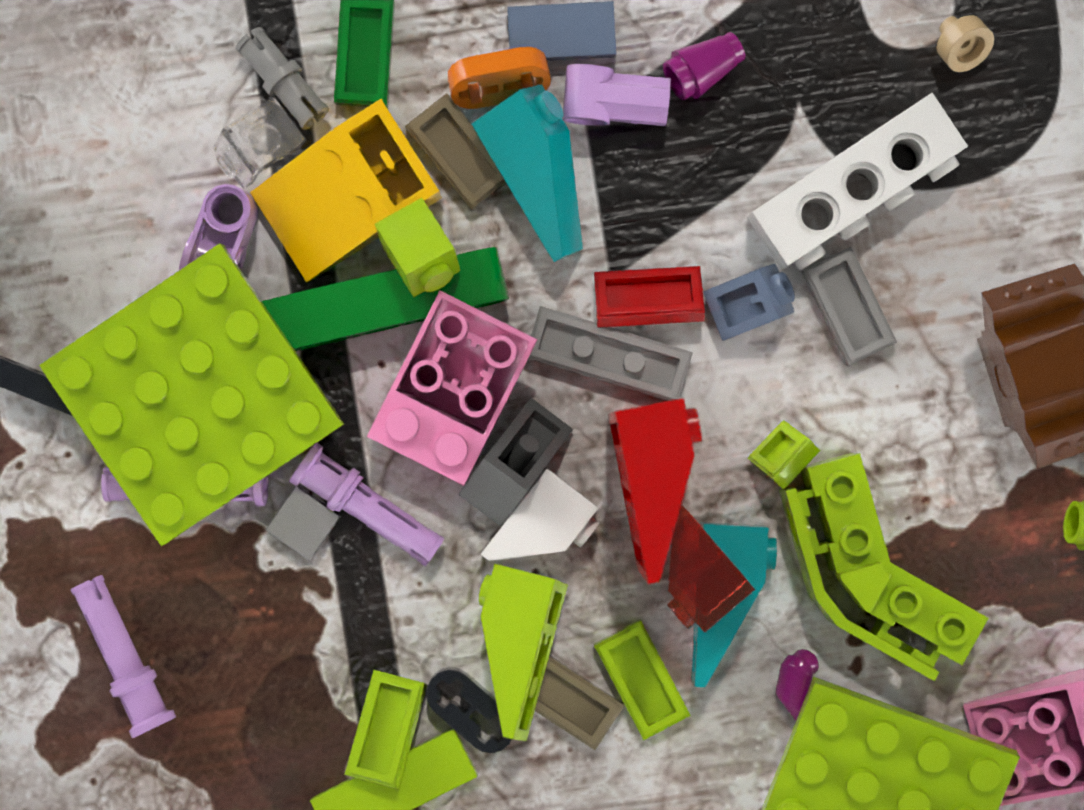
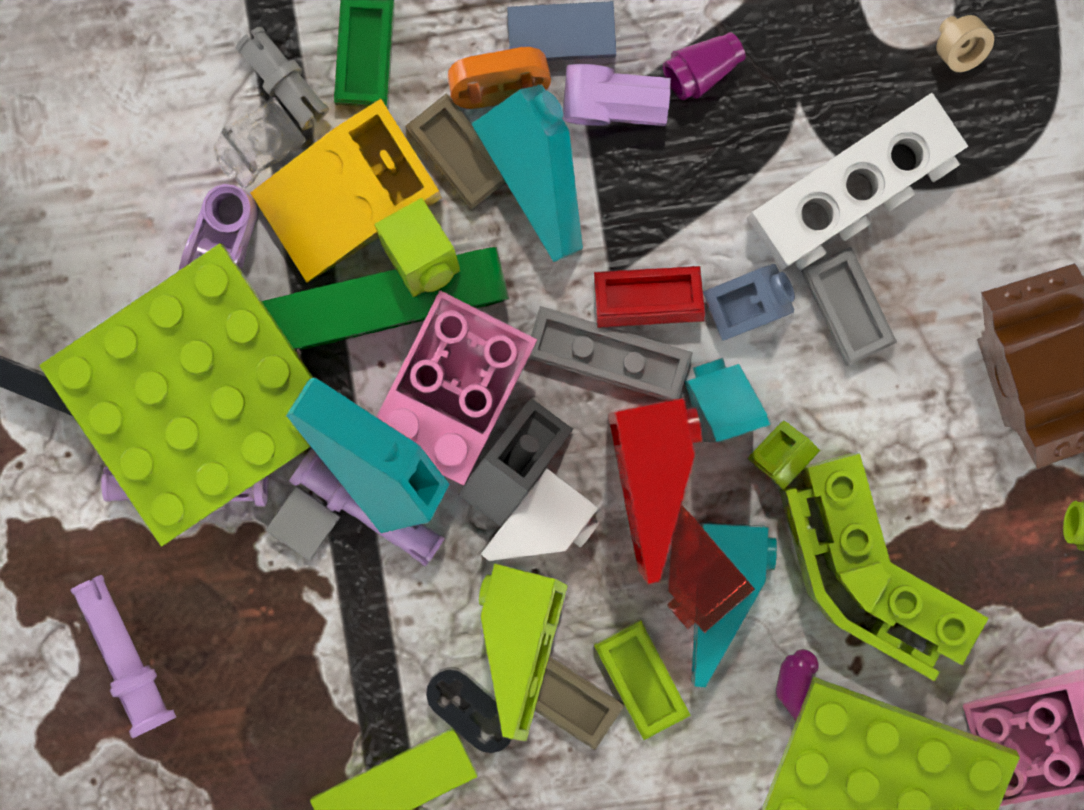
(371, 460): none -> teal slope
(386, 729): lime tile -> none
(724, 401): none -> teal slope

